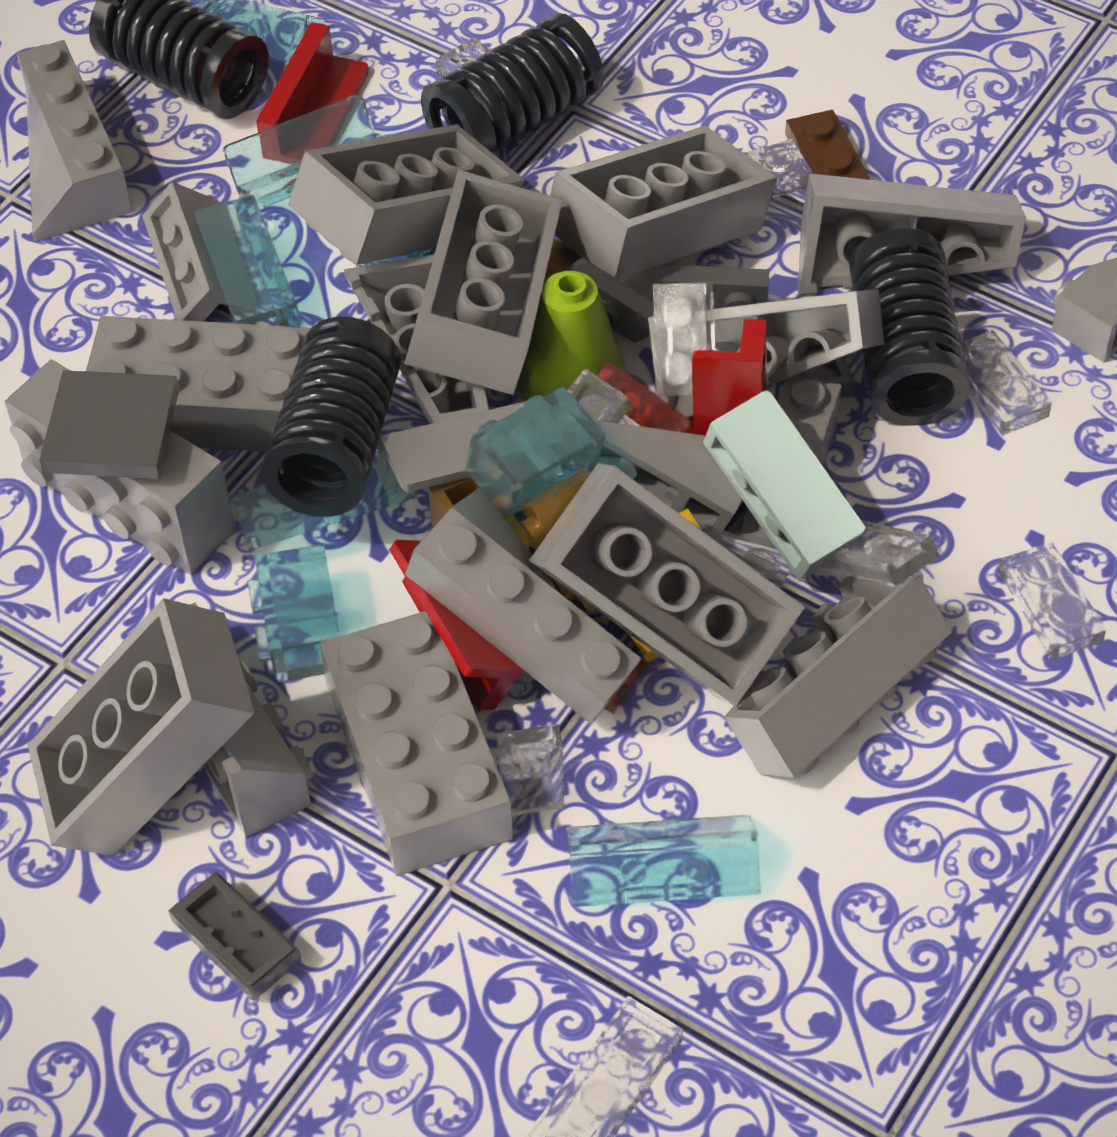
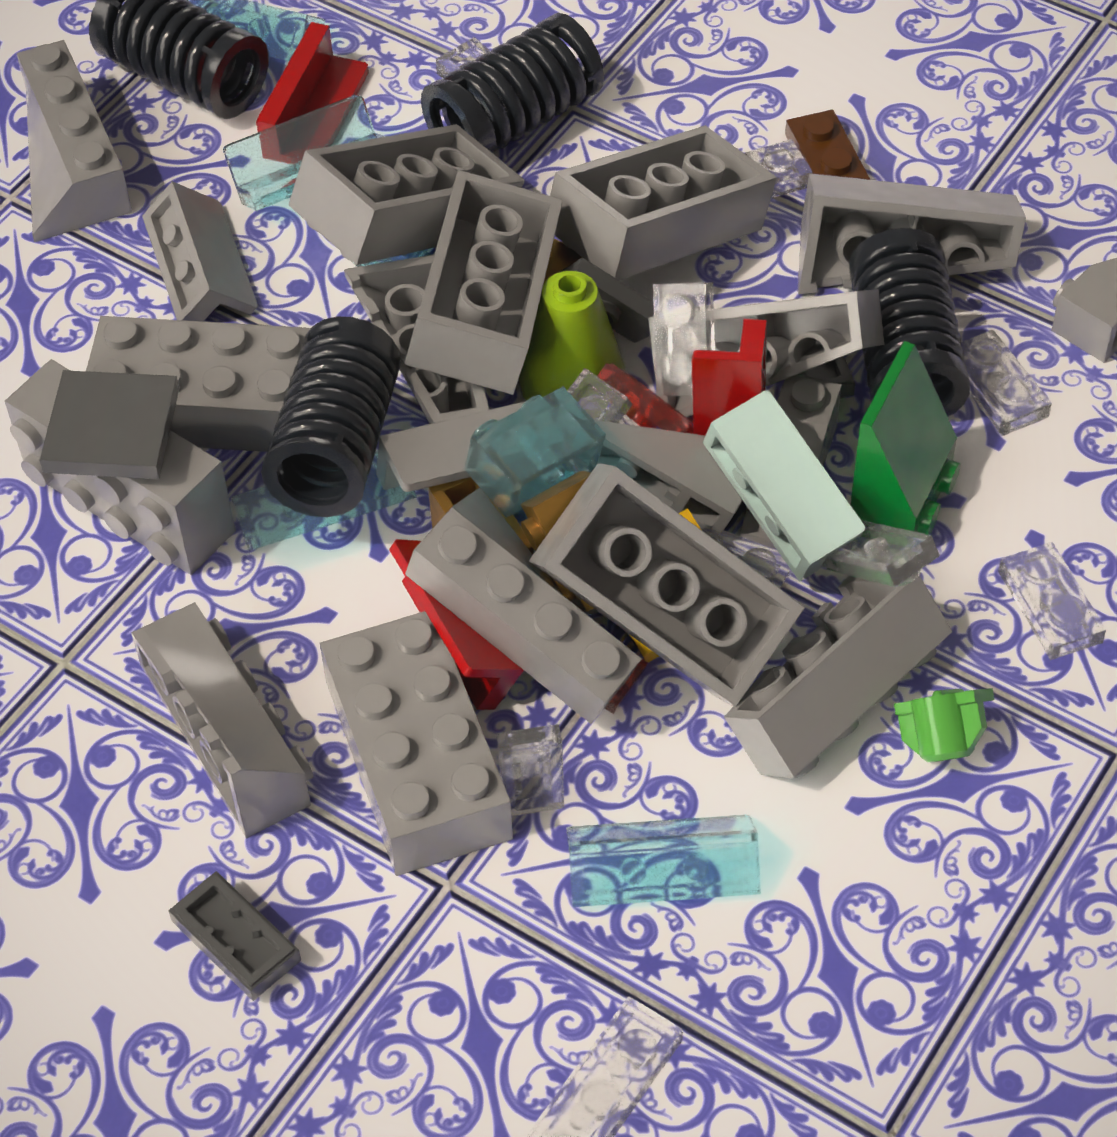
(139, 728): light grey brick -> none
(247, 263): clear light blue panel -> none
(297, 610): clear light blue brick -> none
(730, 285): dark grey plate -> none
(904, 450): none -> green slope
(944, 723): none -> bright green piece

